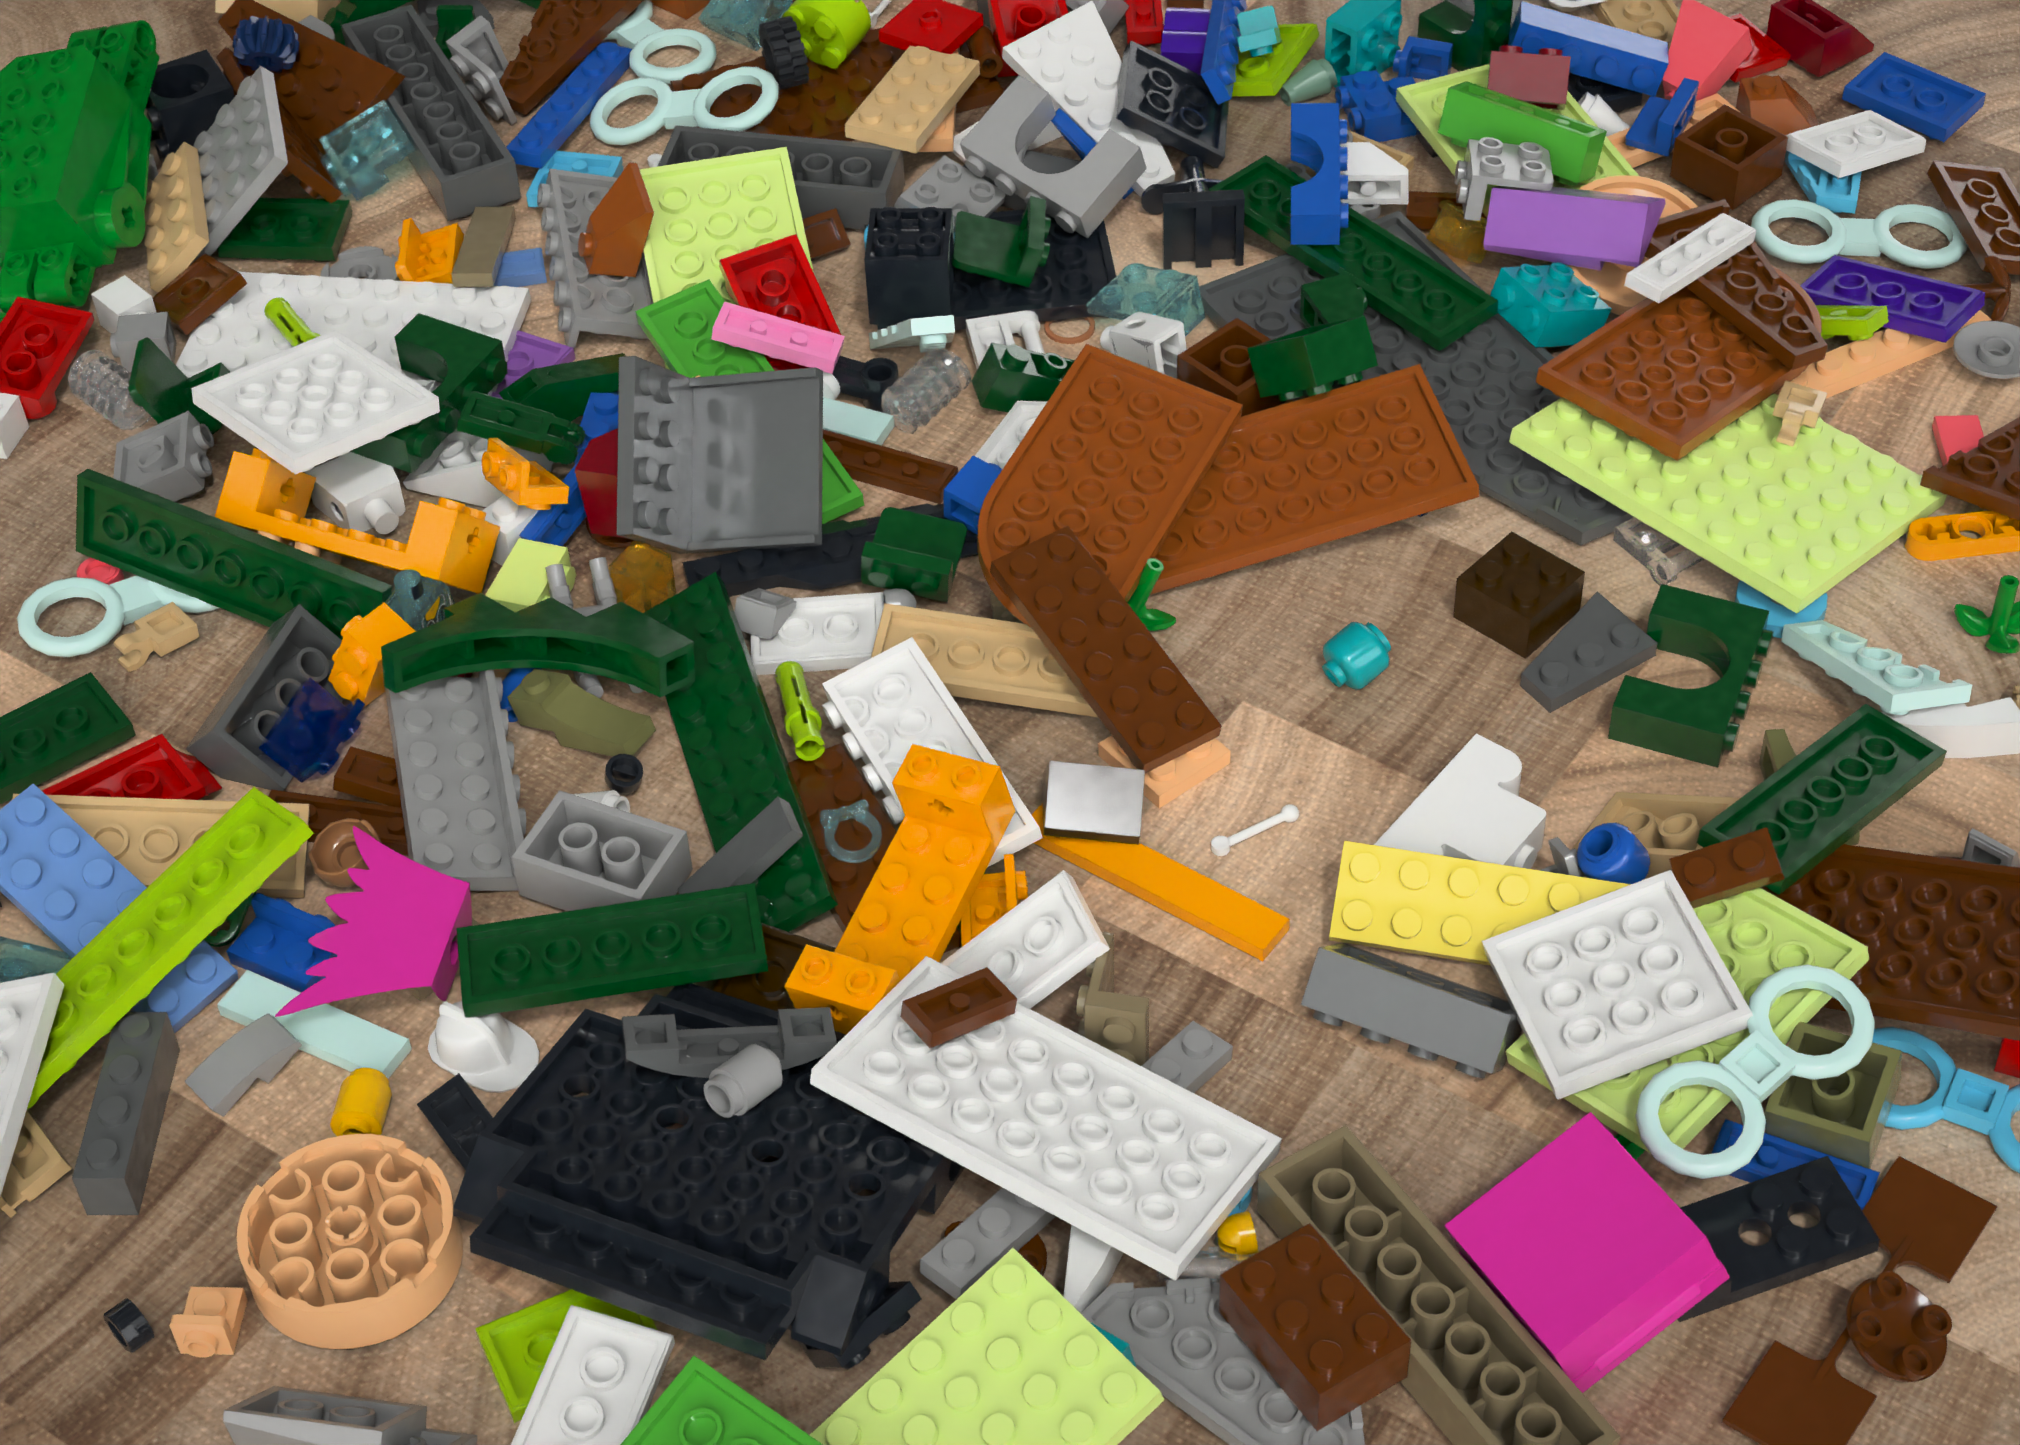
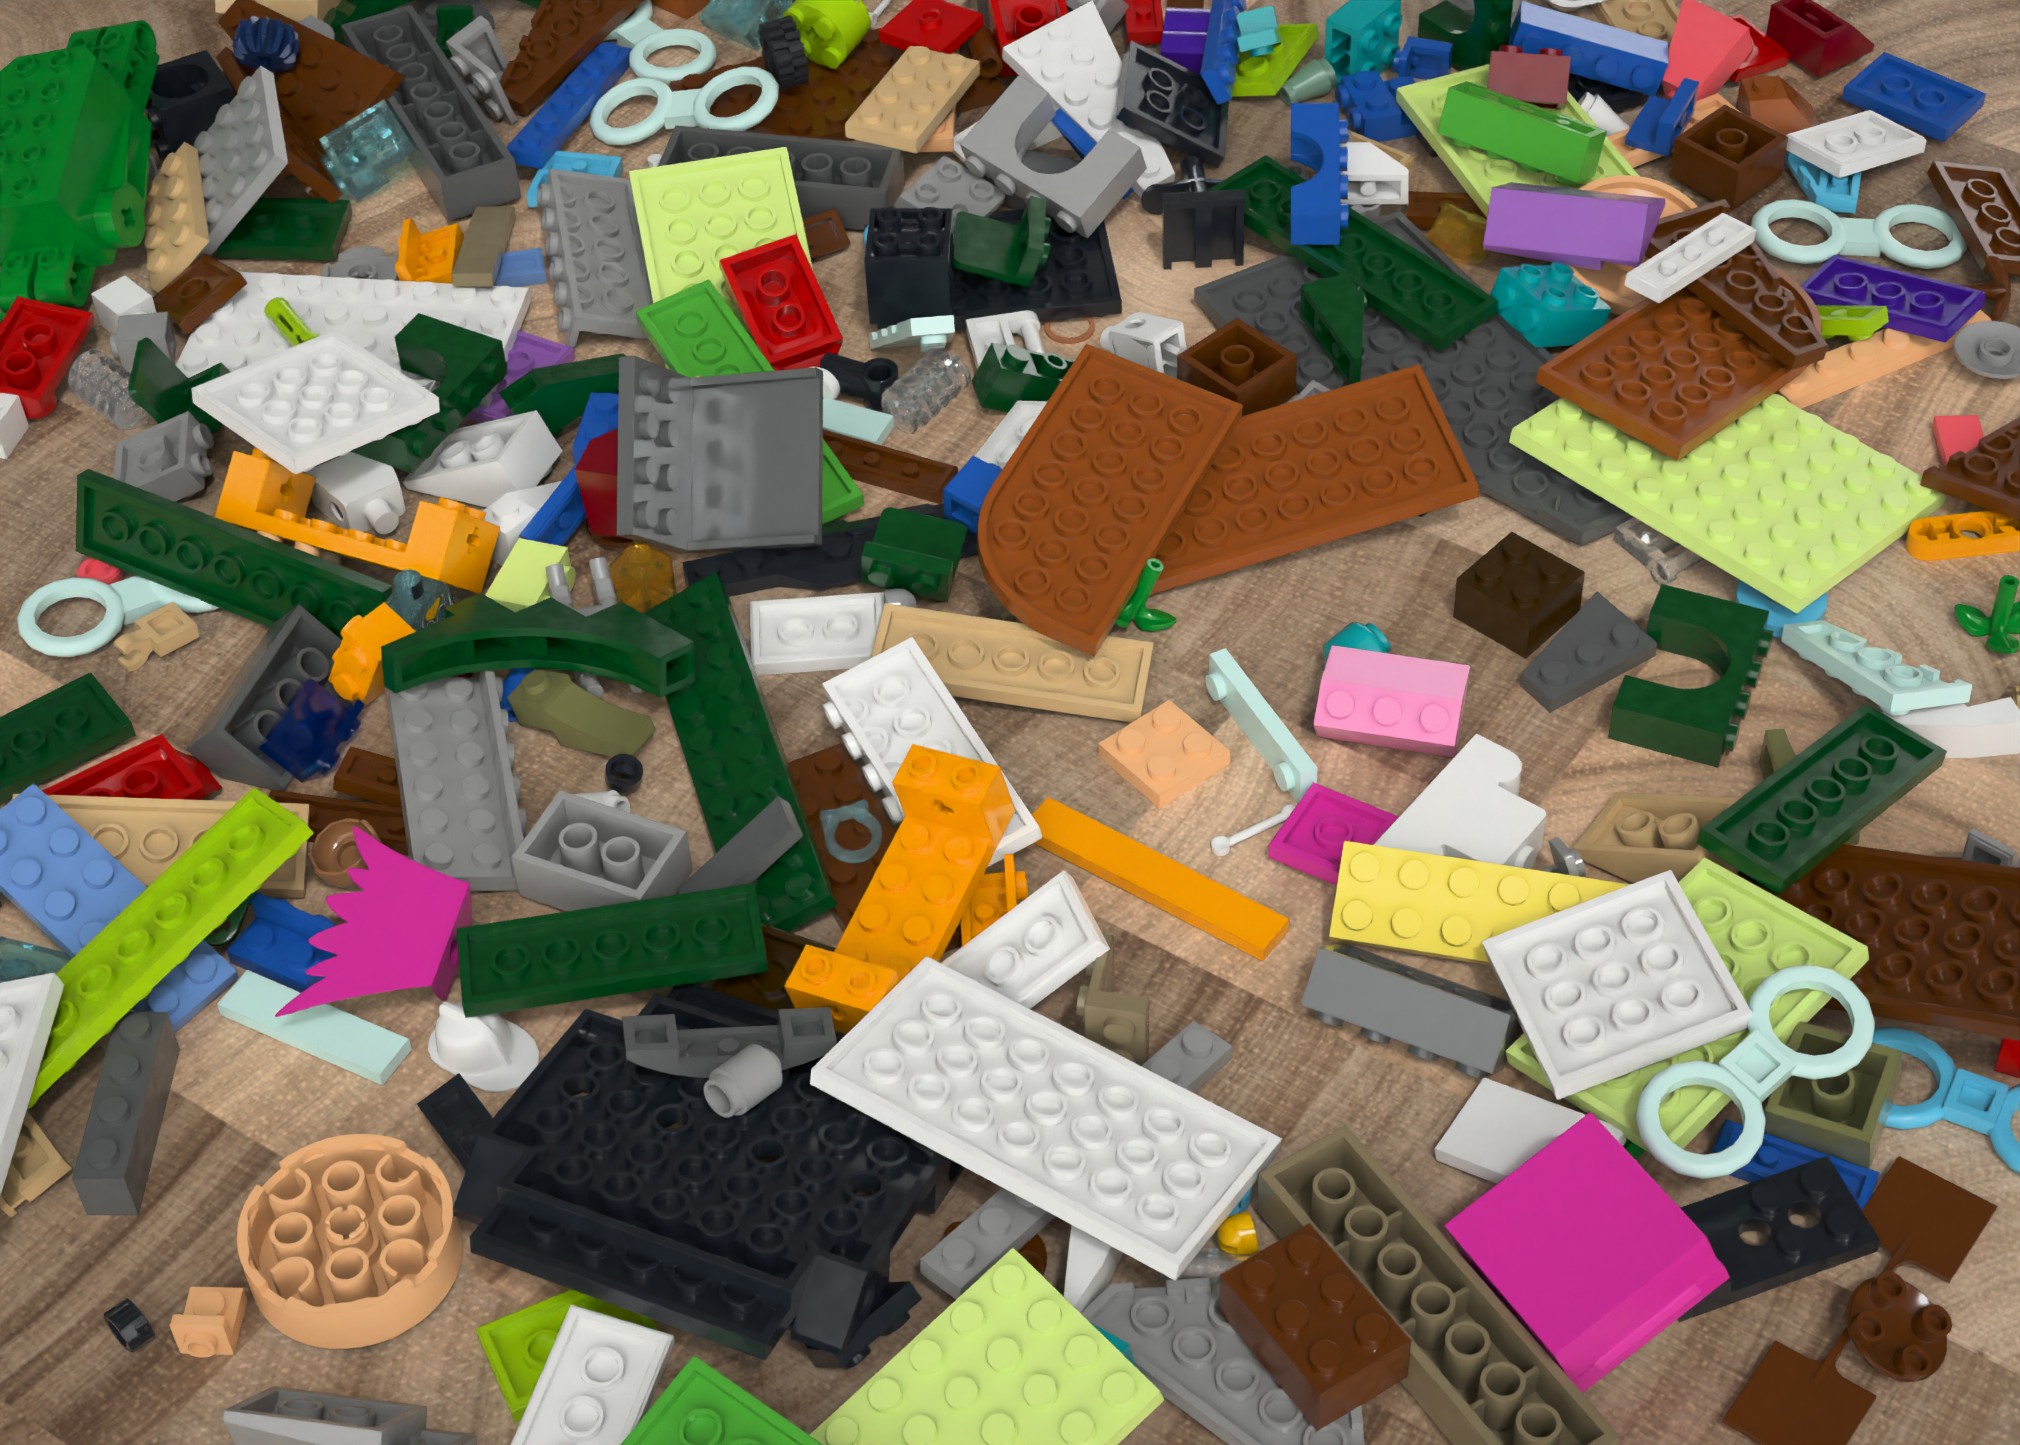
(250, 1054): light grey slope -> none
(361, 1103): yellow brick -> none
(521, 427): dark green hinge -> none
(521, 479): light orange bracket -> none
(618, 227): dark orange slope -> none
(763, 612): light grey slope -> none
(777, 337): bright pink plate -> none
(801, 718): lime pin -> none
(958, 1007): reddish brown plate -> none
(1092, 802): slope -> none
(1105, 650): reddish brown plate -> none
(1151, 292): clear light blue bracket -> none
(1265, 730): none -> light aqua plate
(1313, 359): dark green piece -> none
(1319, 826): none -> dark pink plate
(1391, 701): none -> bright pink slope
(1502, 165): light grey bracket -> none
(1504, 1130): none -> white tile
(1613, 855): blue head -> none
(1728, 868): reddish brown plate -> none
(1797, 407): tan plate -> none

